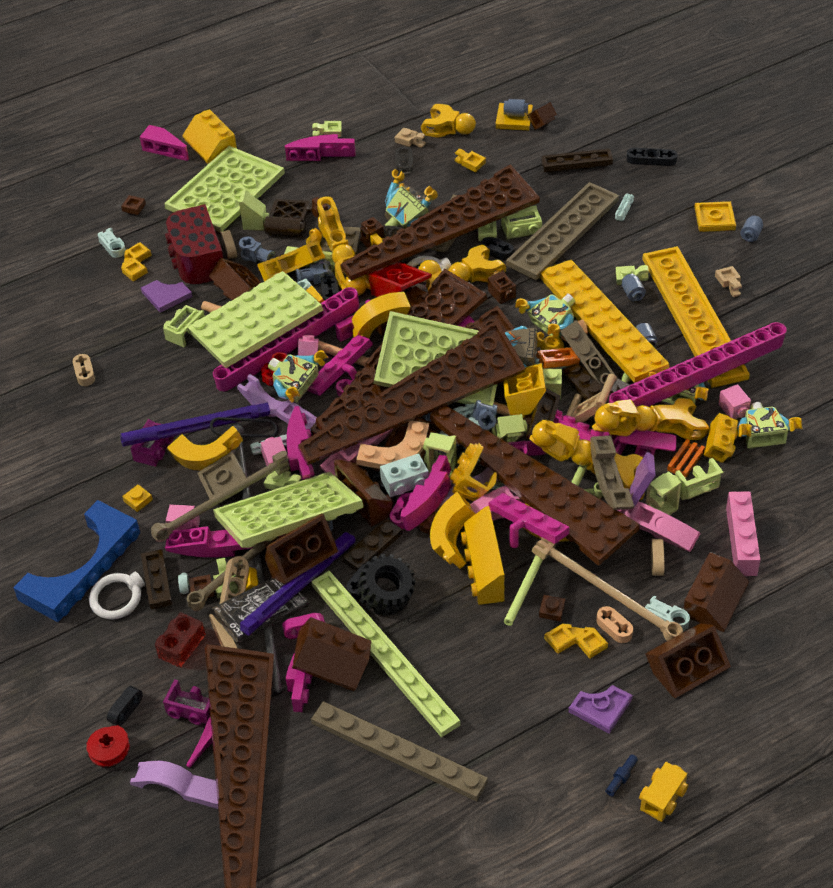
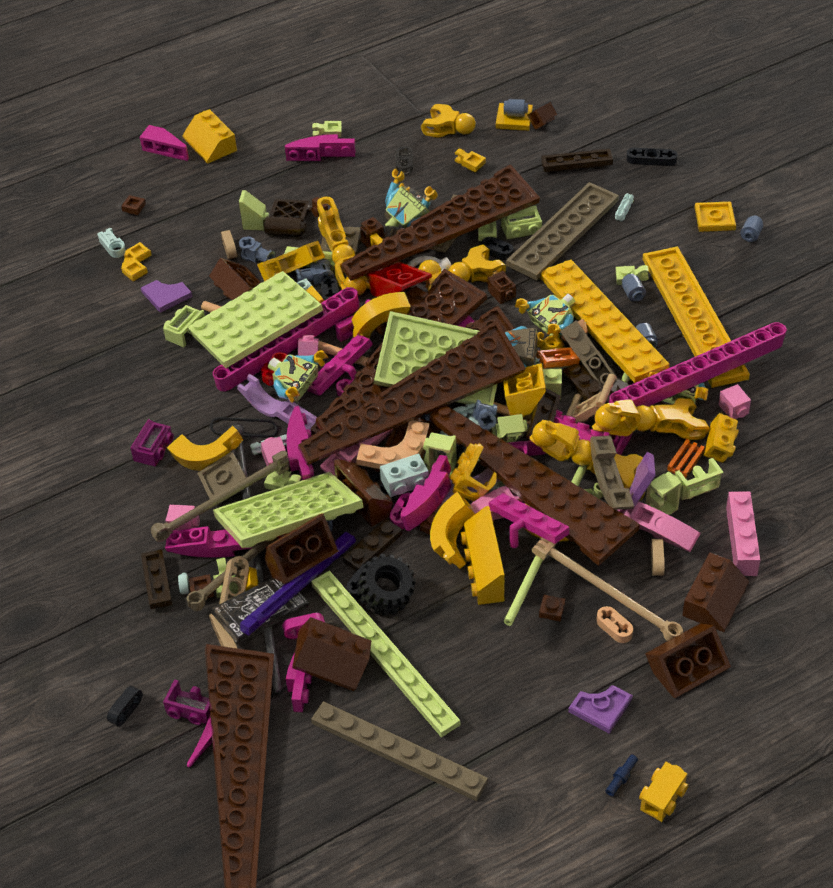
(59, 594): blue arch -> none
(80, 370): tan beam -> none
(108, 746): red piece -> none
(134, 583): white piece -> none
(137, 498): yellow plate -> none
(175, 777): lavender piece -> none
(183, 636): clear red brick -> none
(193, 244): dark red brick -> none
(193, 424): dark purple piece -> none
(222, 183): yellowish green plate -> none
(315, 235): yellow plate -> none
(408, 137): tan plate -> none
(587, 639): yellow tile -> none
(649, 441): dark pink piece -> none
(667, 612): light aqua piece -> none
(731, 278): tan plate -> none
(766, 426): torso -> none

